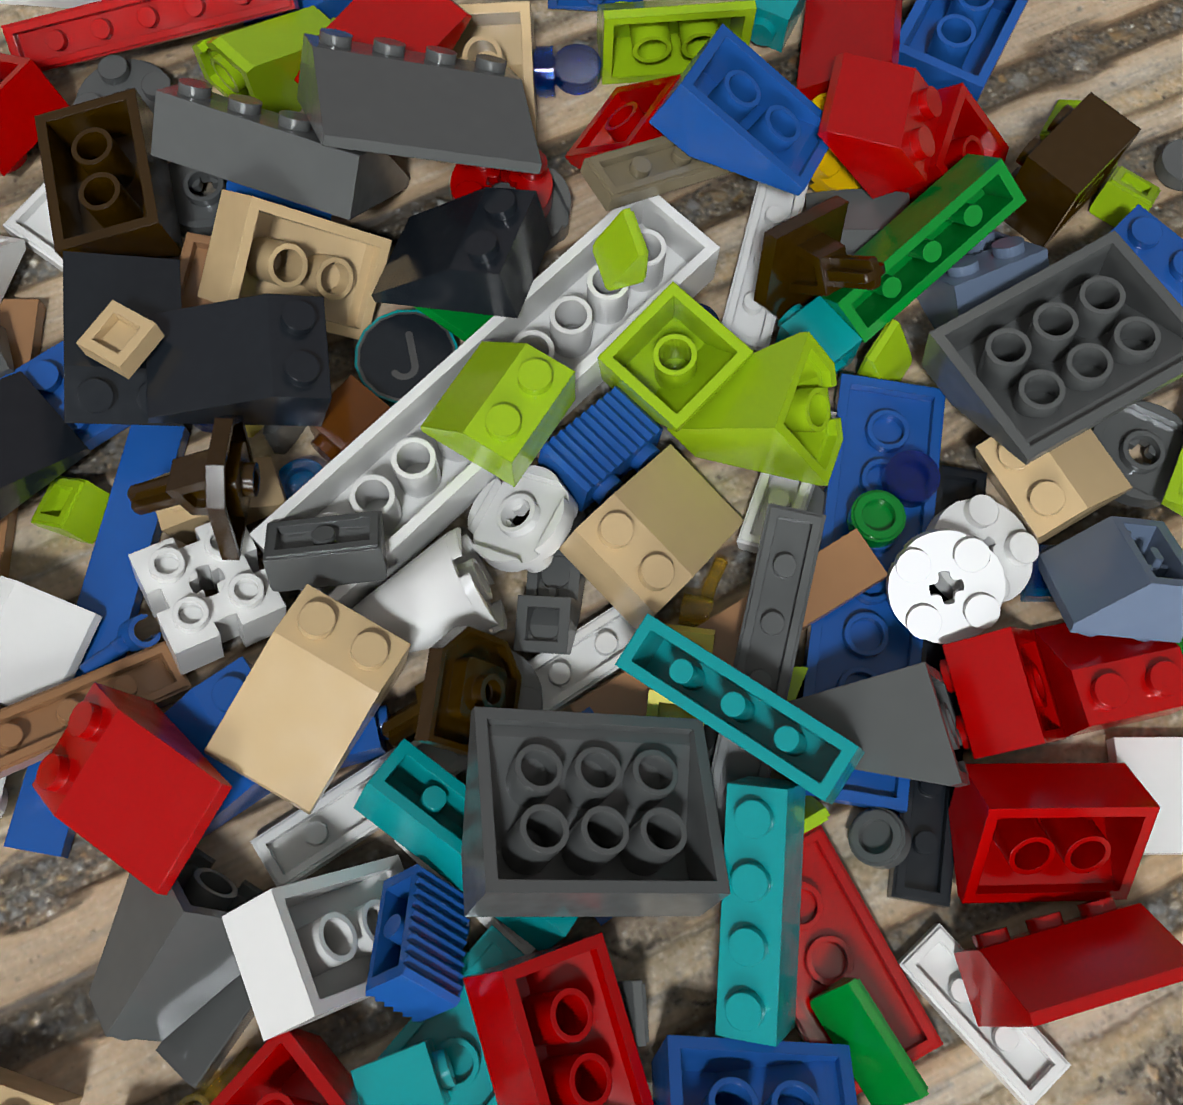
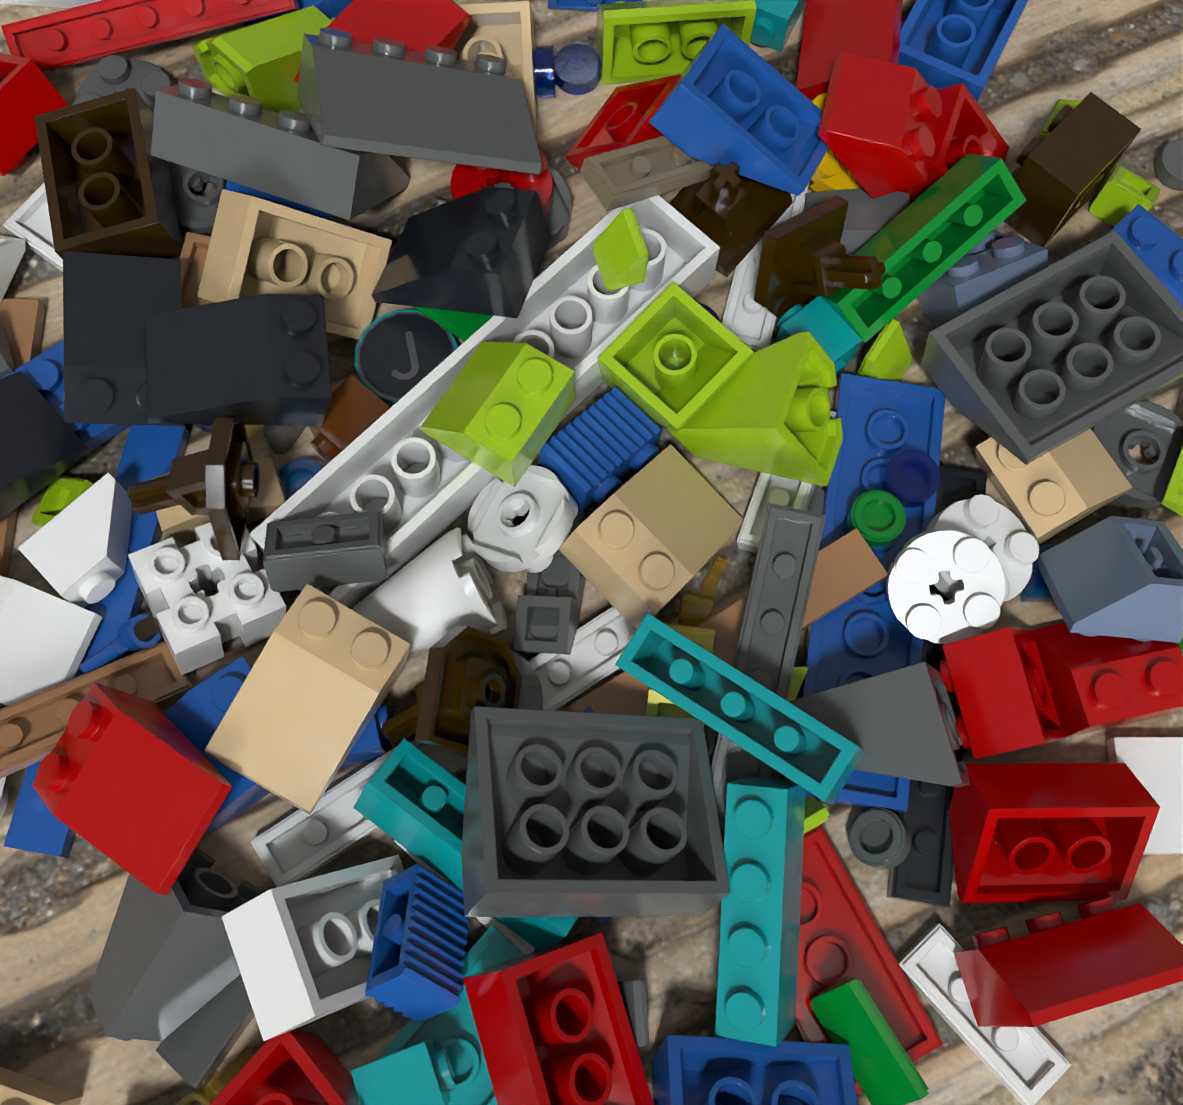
(85, 544): none -> white slope
(120, 339): tan plate -> none
(731, 211): none -> dark brown piece

